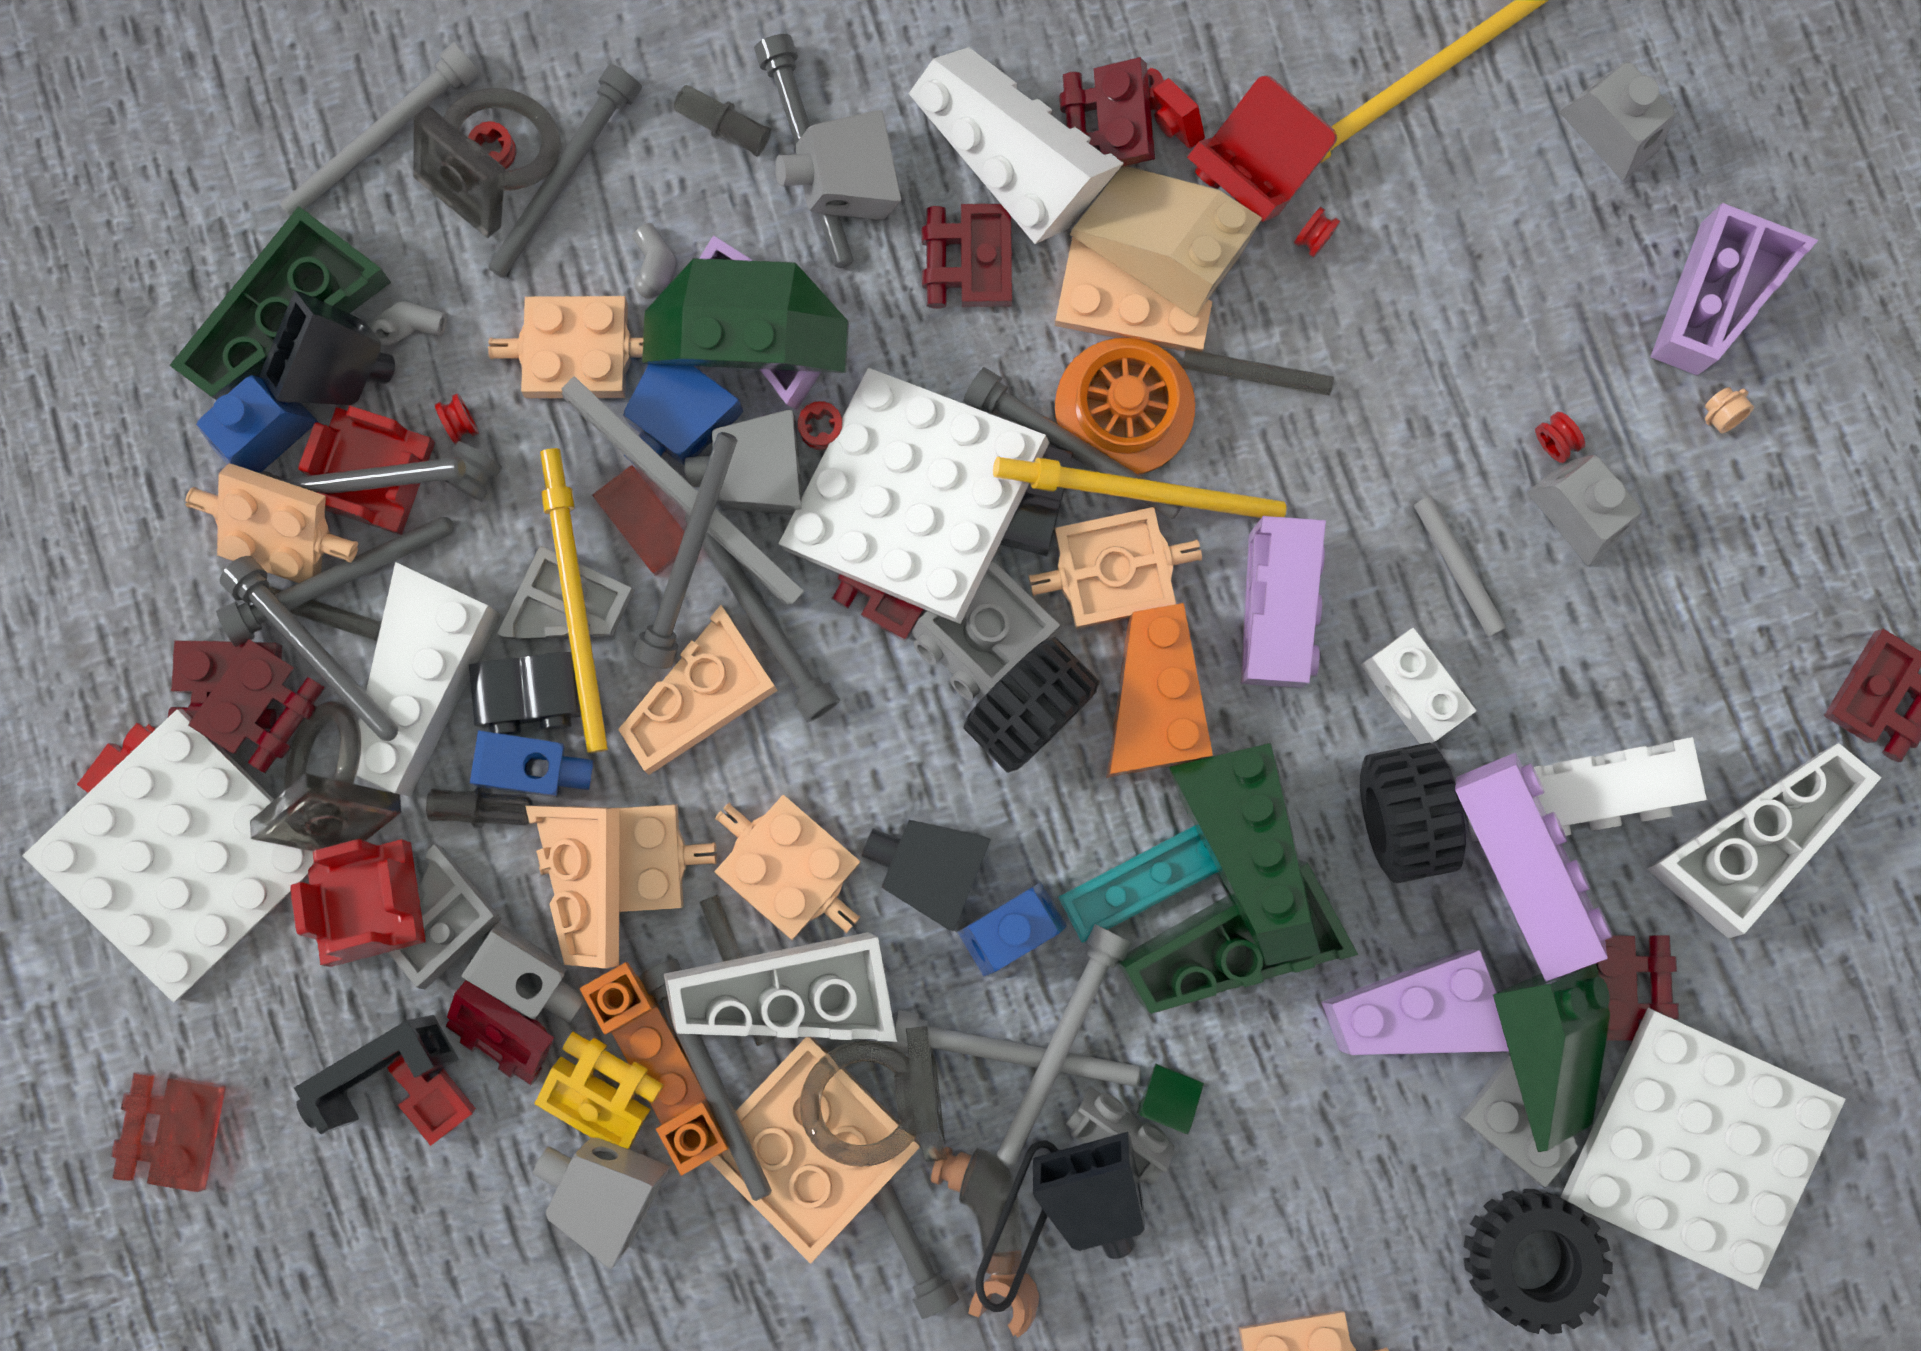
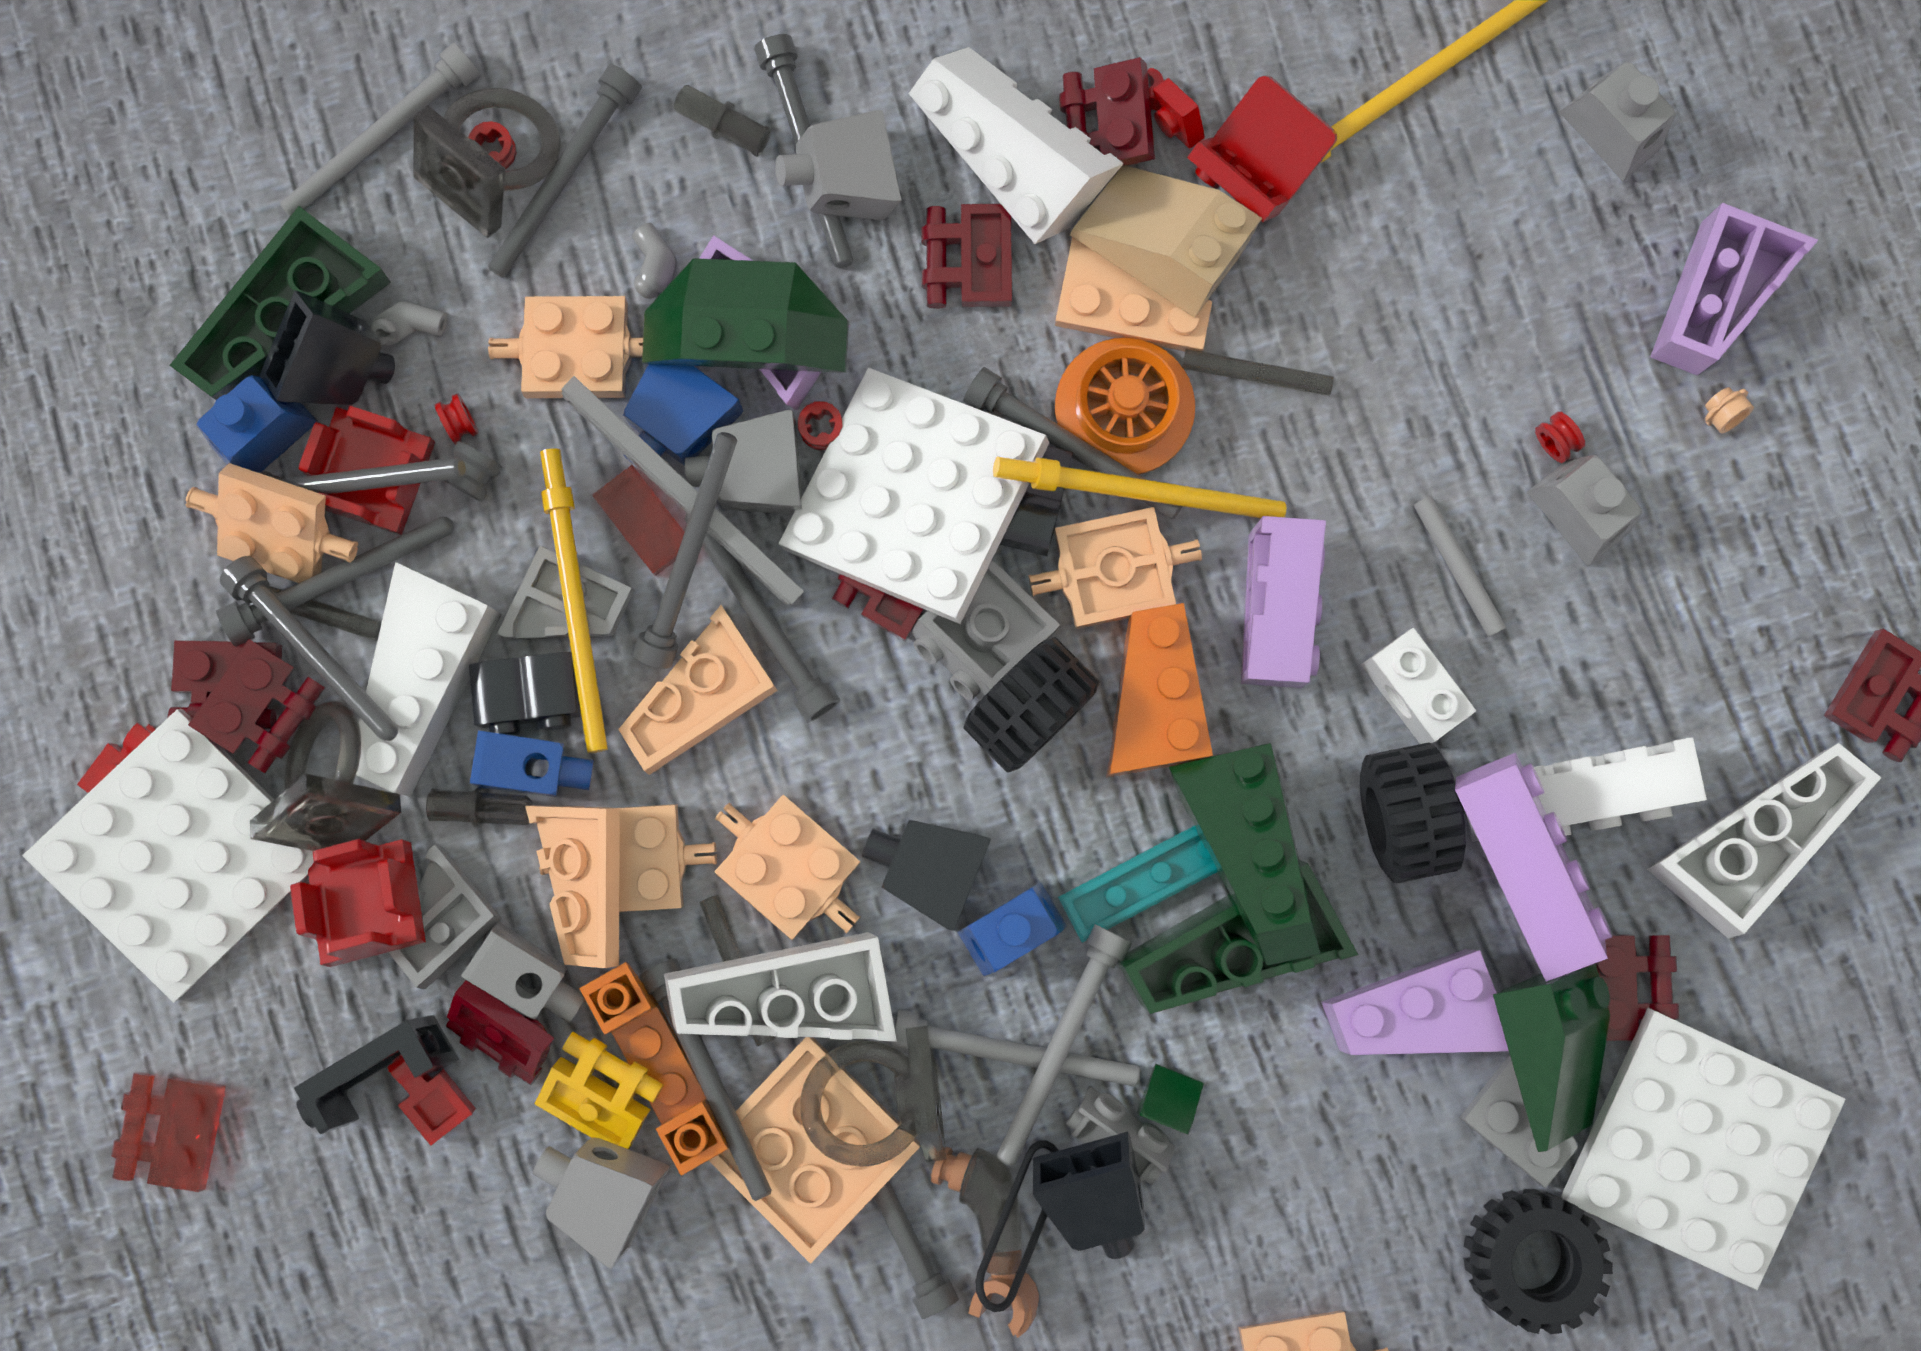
(1317, 232): red bush -> none

